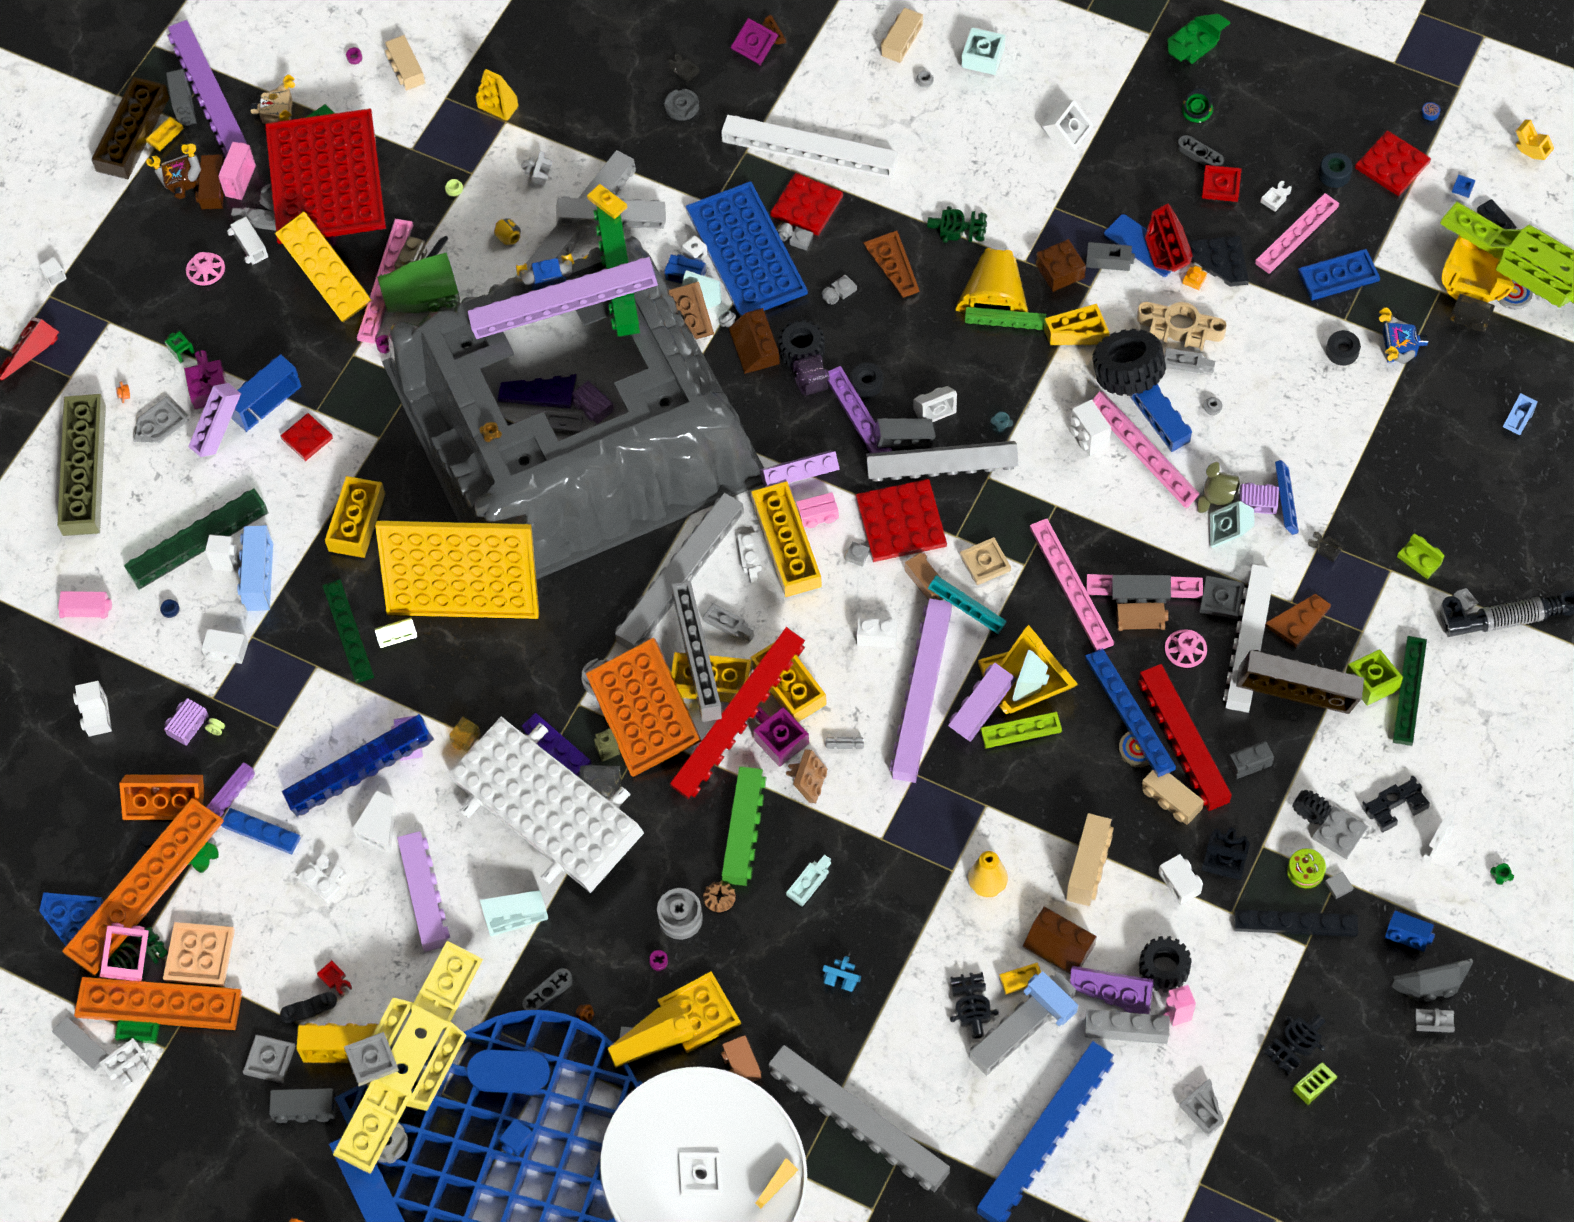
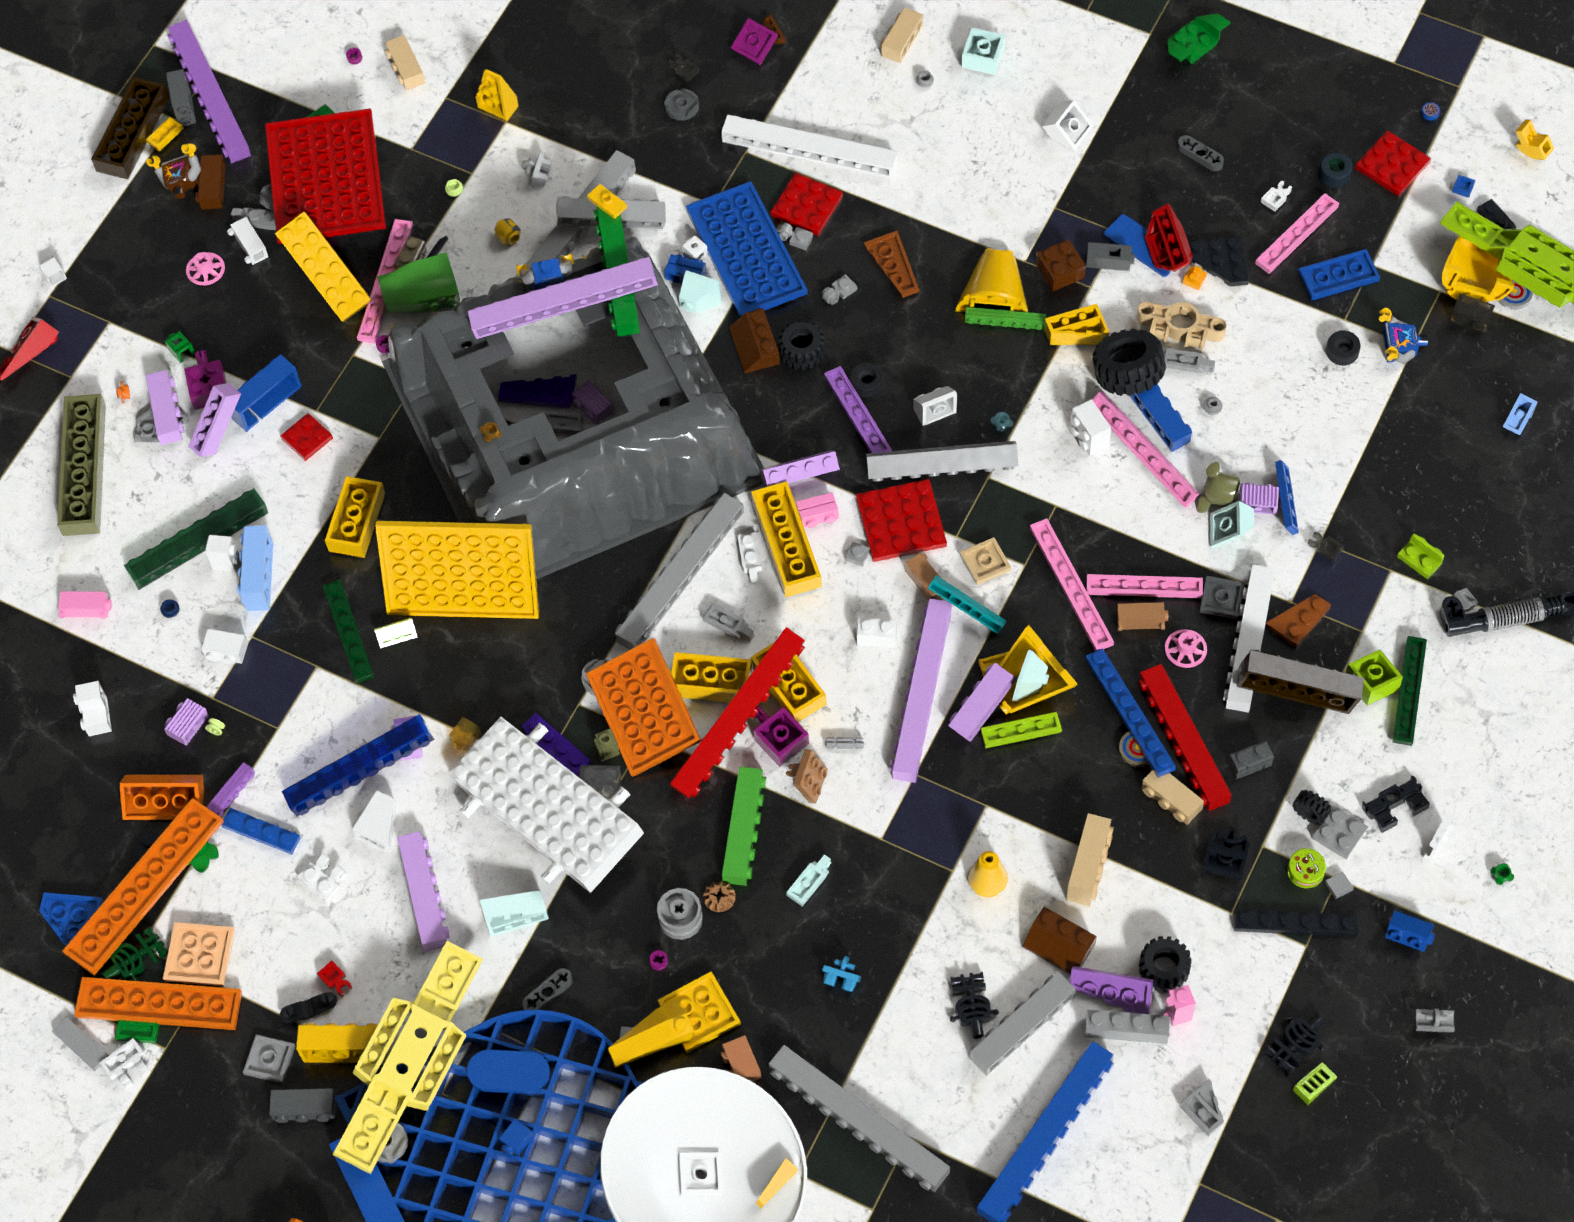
(121, 973): bright pink window -> none
(164, 407): none -> lavender brick
(237, 170): bright pink window -> none
(276, 104): tan torso -> none
(371, 1059): light grey plate -> none
(585, 1013): reddish brown plate -> none
(693, 307): medium nougat wing -> none
(696, 651): light grey brick -> none
(727, 318): light grey plate -> none
(811, 375): clear purple brick -> none
(904, 433): dark grey brick -> none
(976, 226): dark green torso -> none
(1018, 978): yellow plate -> none
(1051, 997): light blue brick -> none
(1141, 588): dark grey brick -> none
(1180, 879): white brick -> none
(1197, 105): green piece -> none
(1221, 183): red plate -> none
(1432, 982): dark grey wedge -> none

